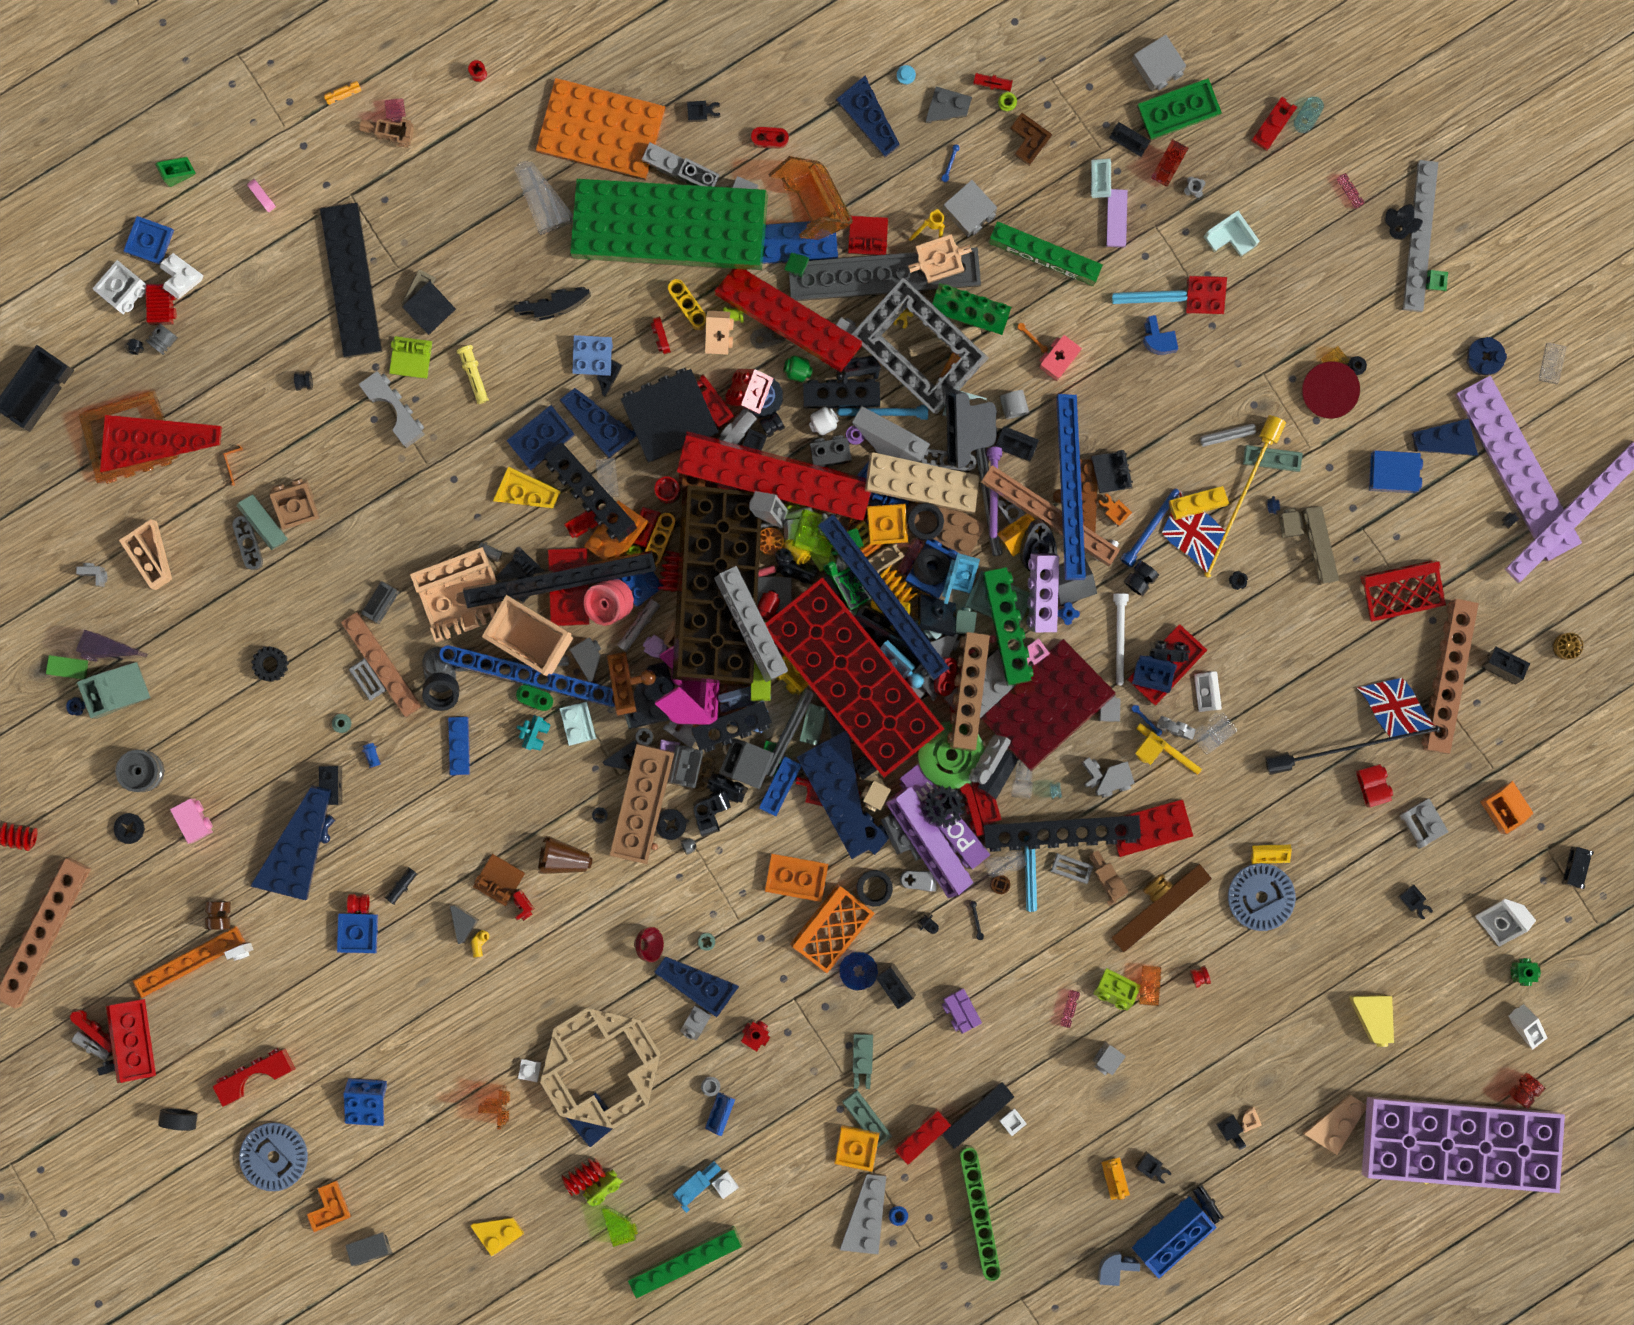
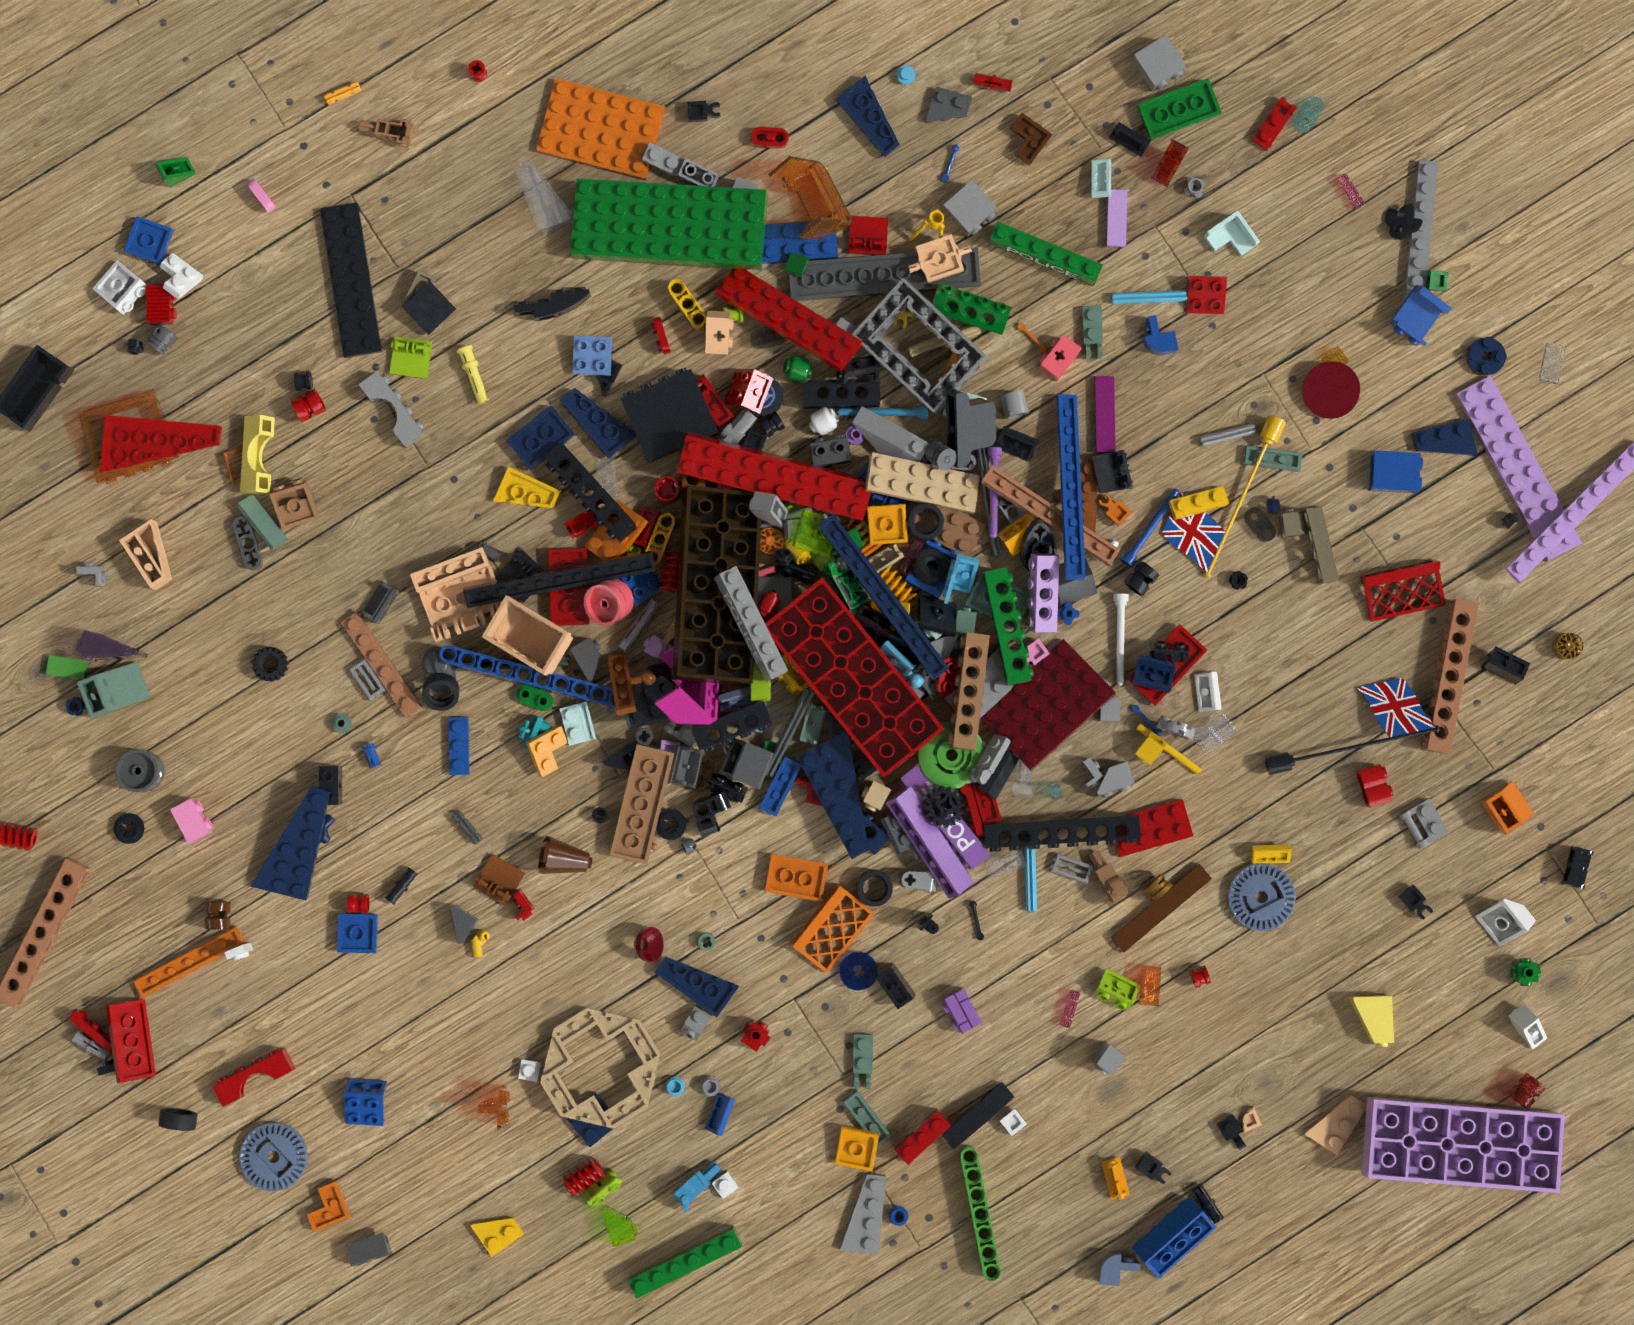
(257, 432): none -> light yellow arch
(308, 405): none -> red wheel
(395, 110): clear pink bracket -> none
(467, 827): none -> dark grey axle
(542, 747): none -> light orange plate
(675, 1086): none -> medium azure plate
(940, 455): none -> dark grey piece
(997, 885): reddish brown wheel -> none
(1007, 96): lime plate -> none
(1092, 330): none -> sand green hinge
(1105, 414): none -> magenta tile
(1258, 526): none -> clear smoke plate
(1353, 360): black plate -> none
(1418, 314): none -> blue panel

